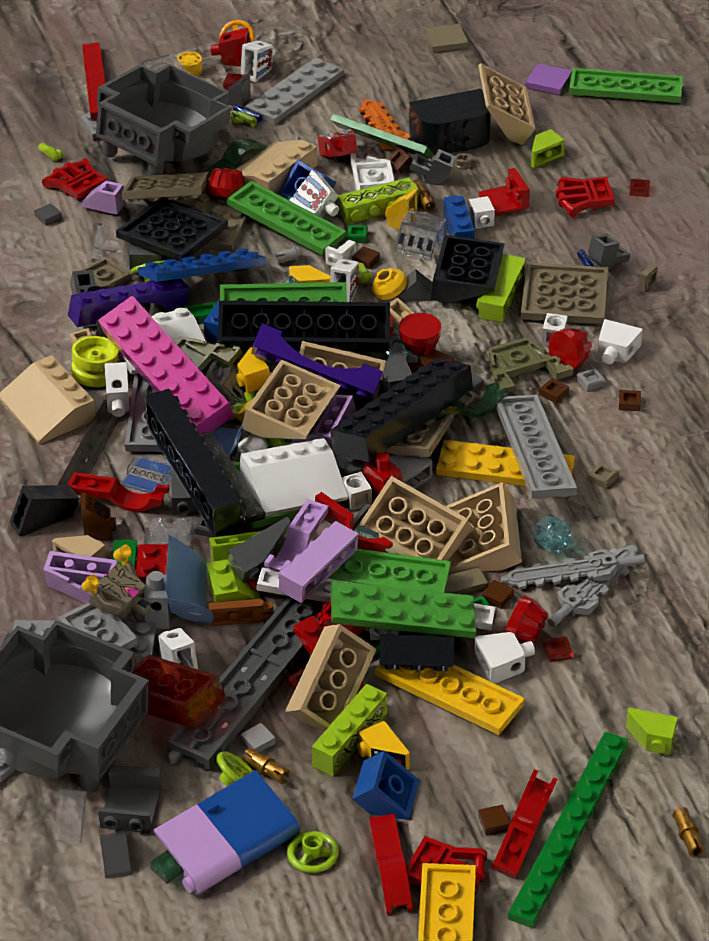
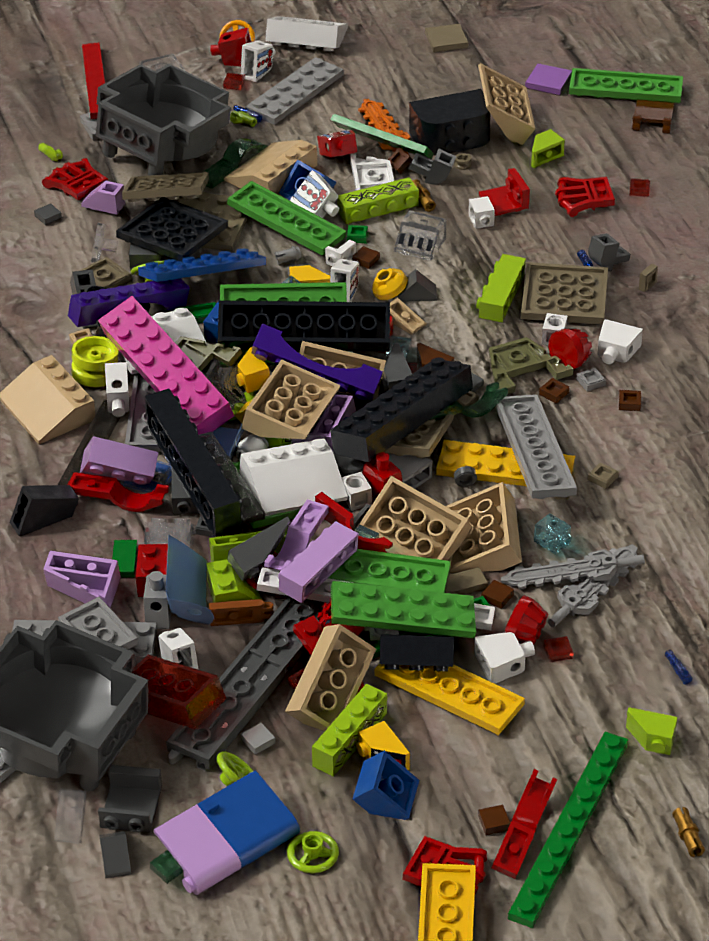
(80, 545): tan slope -> none
(97, 519): reddish brown slope -> none
(119, 461): none -> lavender wedge
(119, 589): dark tan torso -> none
(191, 63): yellow wheel -> none
(225, 182): red piece -> none
(240, 92): dark grey slope -> none
(266, 766): pearl gold pin -> none
(305, 32): none -> white slope
(365, 277): lime arm -> none
(390, 862): red piece -> none
(399, 208): yellow slope -> none
(420, 332): red piece -> none
(458, 217): blue brick -> none
(465, 476): none -> dark grey tile
(466, 268): black slope -> none
(653, 112): none -> reddish brown flag
(678, 667): none -> clear blue piece

